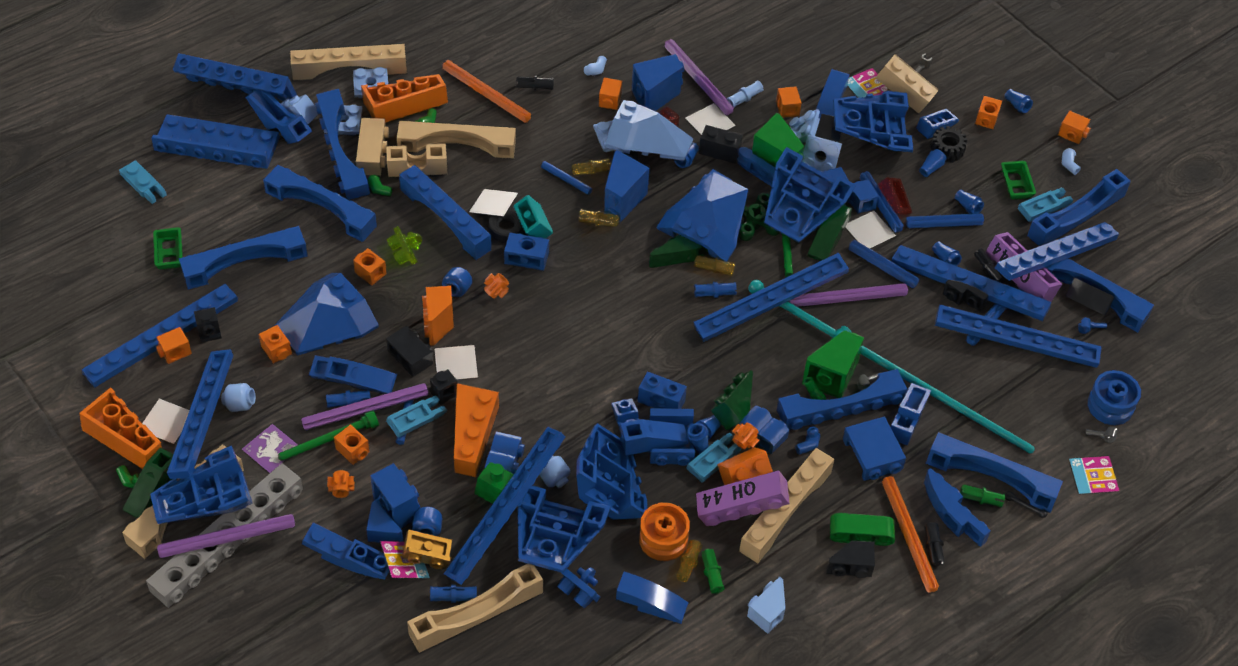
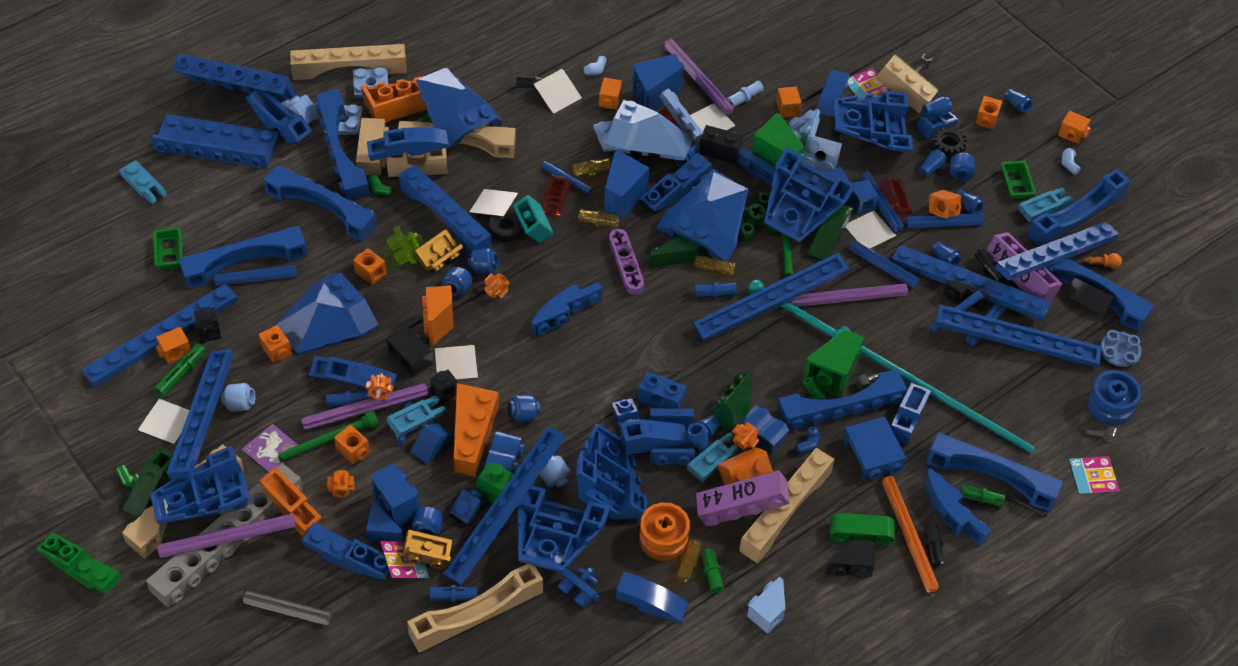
(78, 564): none -> green slope
(119, 428): orange wedge -> none
(186, 363): none -> green pin
(255, 275): none -> blue axle
(287, 607): none -> dark grey axle
(289, 500): none -> orange slope
(379, 387): none -> orange gear
(412, 140): none -> blue slope
(431, 442): none -> blue slope
(437, 250): none -> pearl gold bracket
(455, 105): none -> blue wedge
(467, 505): none -> blue bracket
(483, 261): none -> blue head
(487, 91): orange axle -> none
(523, 408): none -> blue head
(526, 251): blue brick -> none
(557, 91): none -> white sticker
(557, 181): none -> clear red slope
(558, 309): none -> blue slope
(628, 261): none -> medium lavender beam
(677, 185): none -> blue slope
(680, 115): none -> light blue wing
(939, 106): none -> blue cone
(945, 204): none -> orange brick
(962, 166): none -> blue head
(962, 306): none -> blue bar
(1086, 325): blue hand -> none
(1112, 260): none -> orange bar
(1120, 348): none -> medium blue dish

